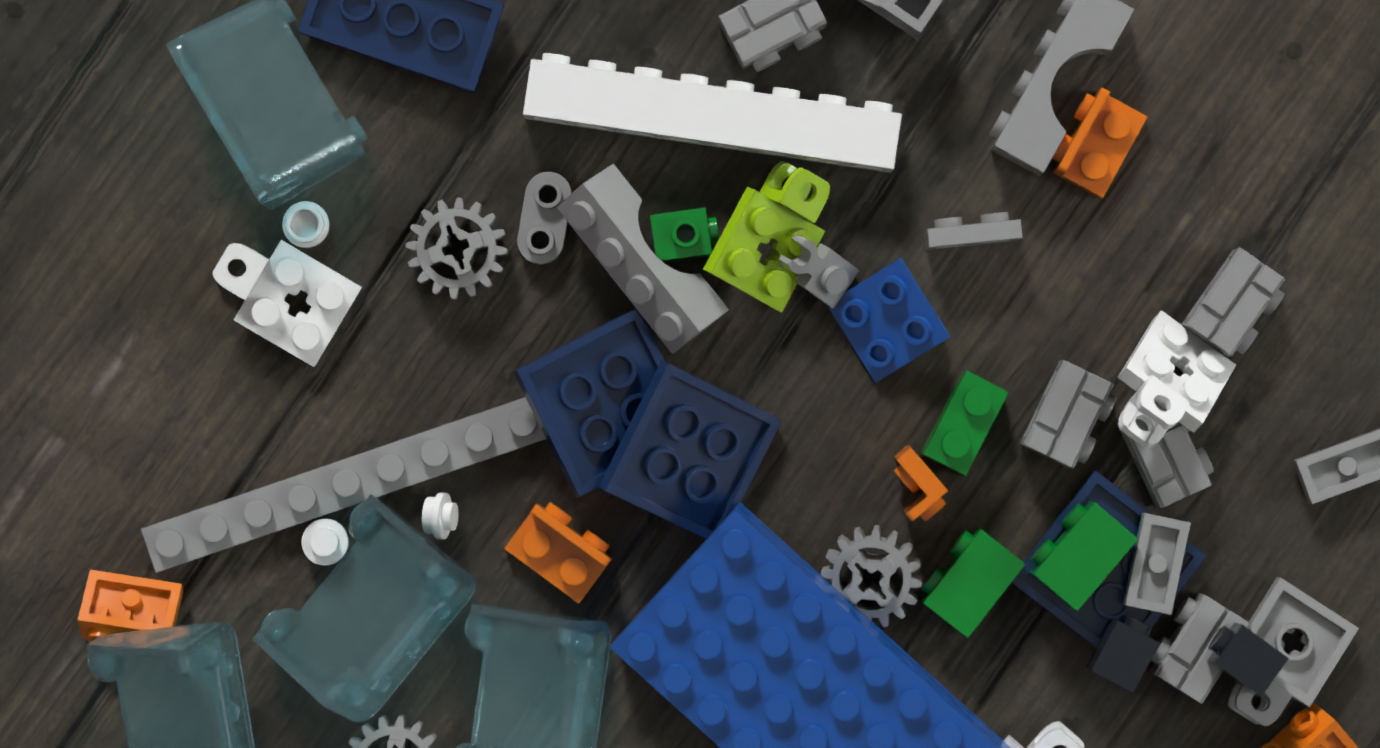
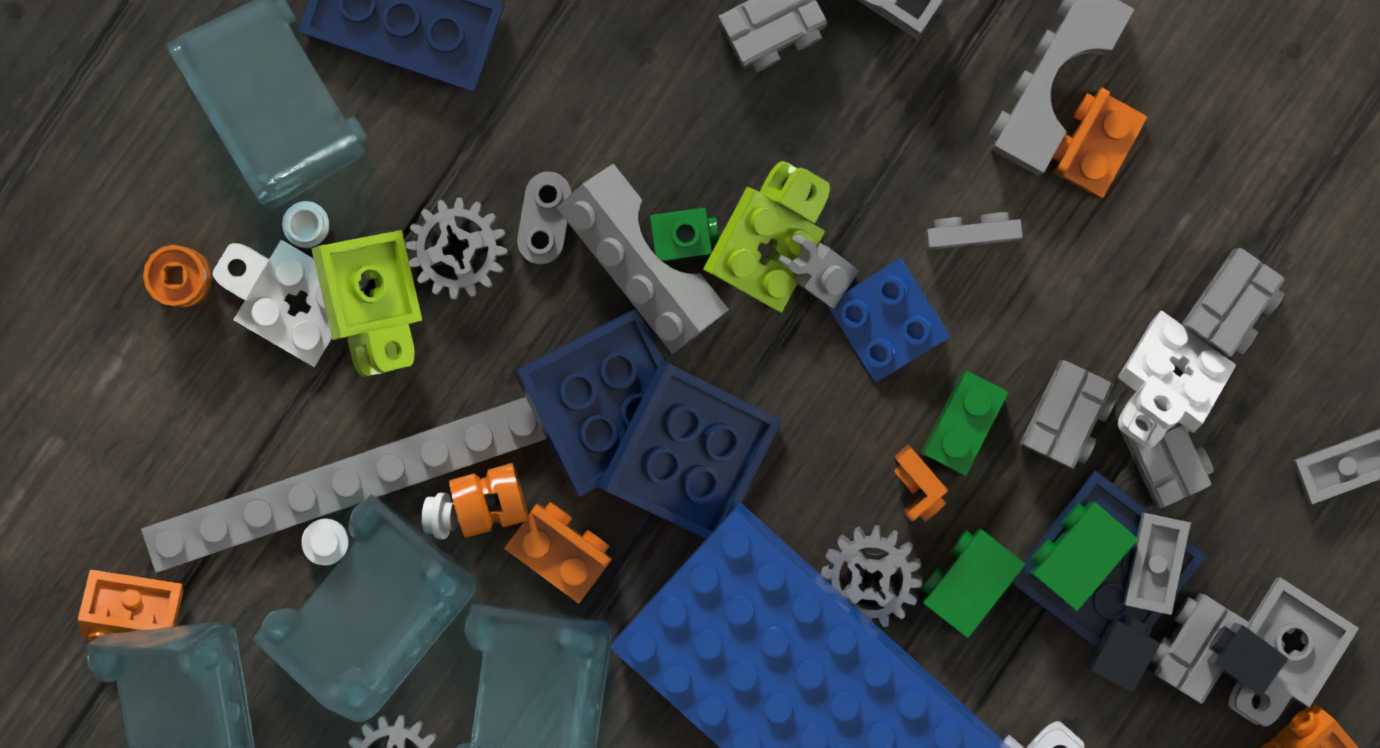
(178, 276): none -> orange wheel
(372, 322): none -> lime plate
(472, 504): none -> orange wheel
(712, 115): white brick -> none

